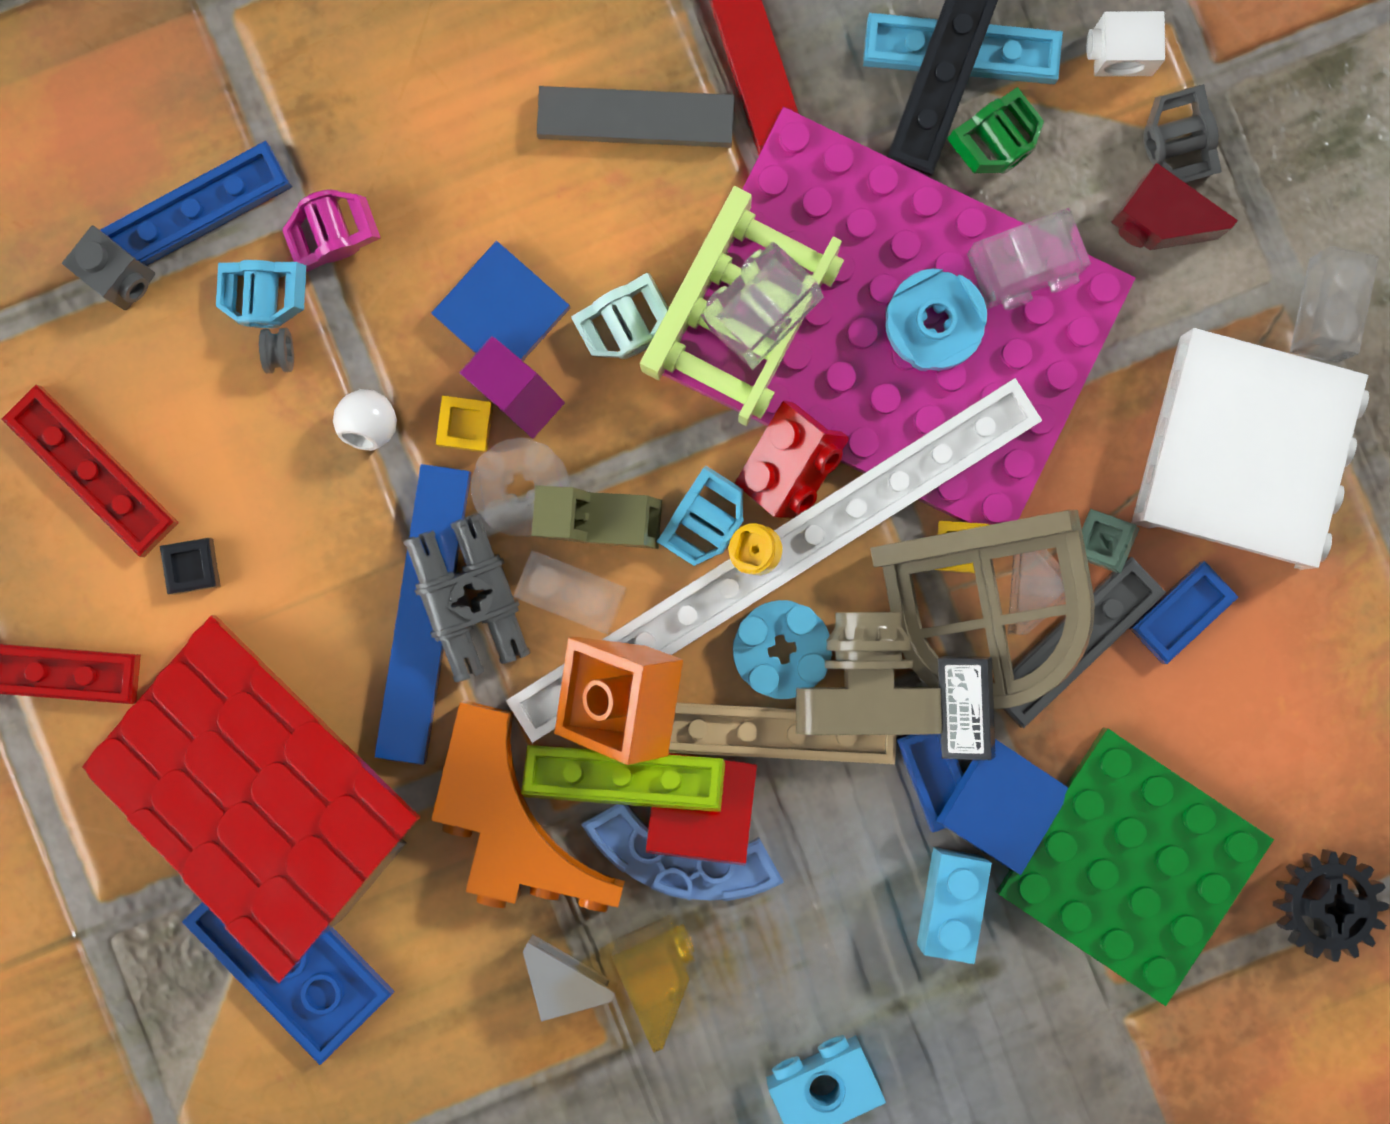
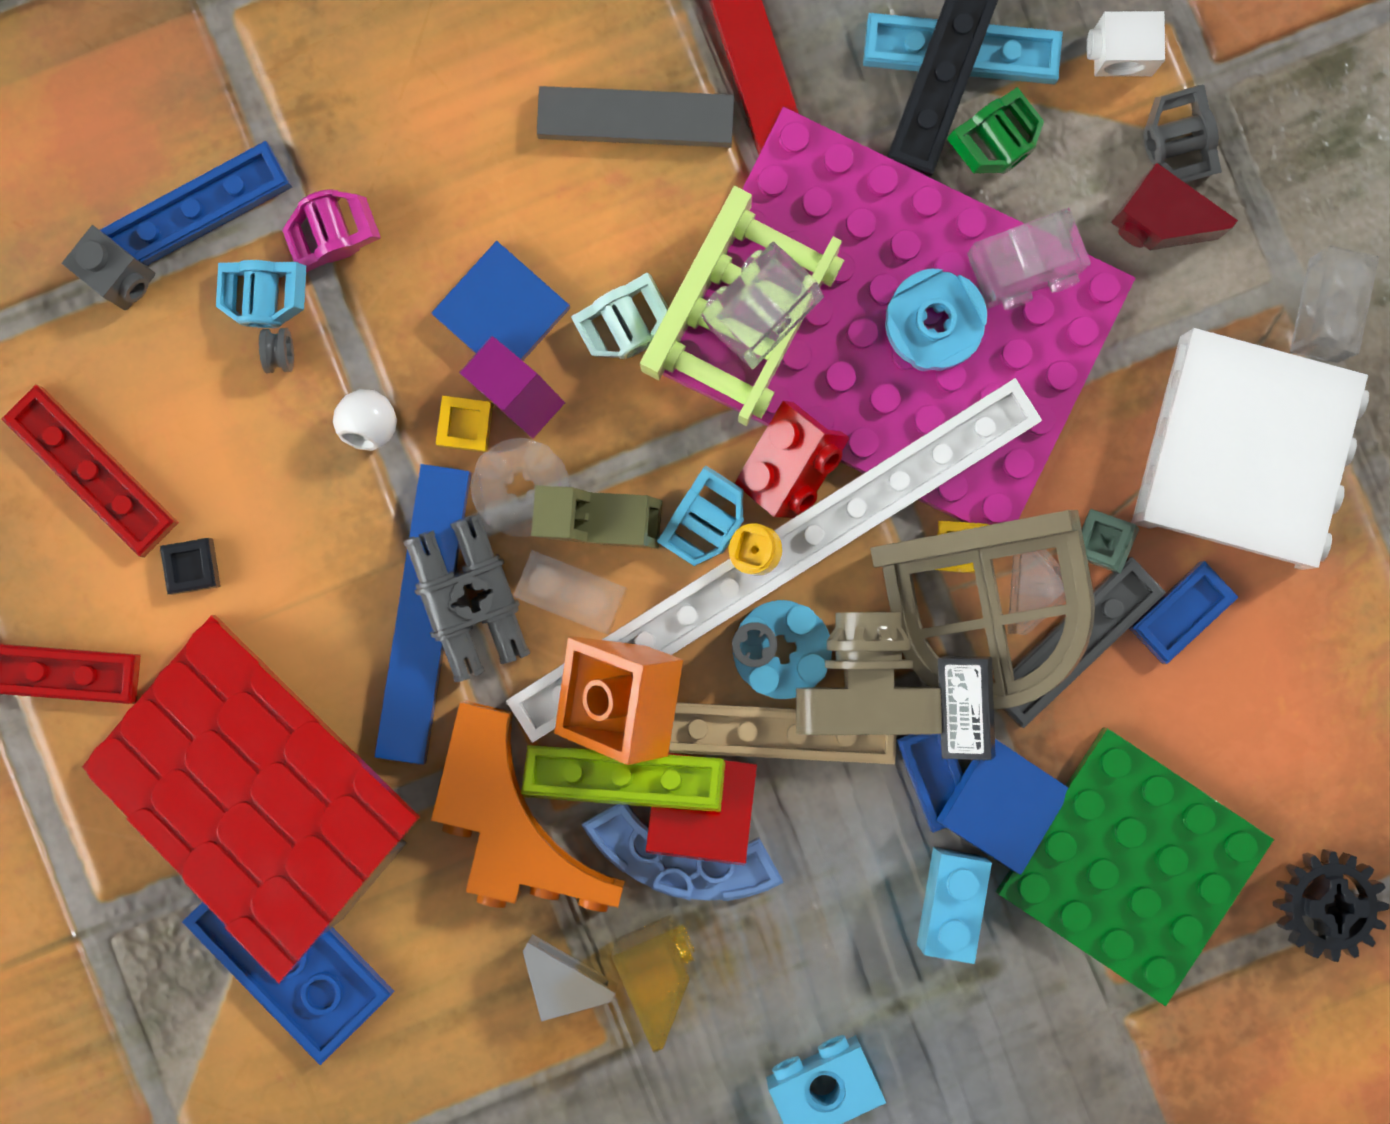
(767, 653): none -> dark grey bush

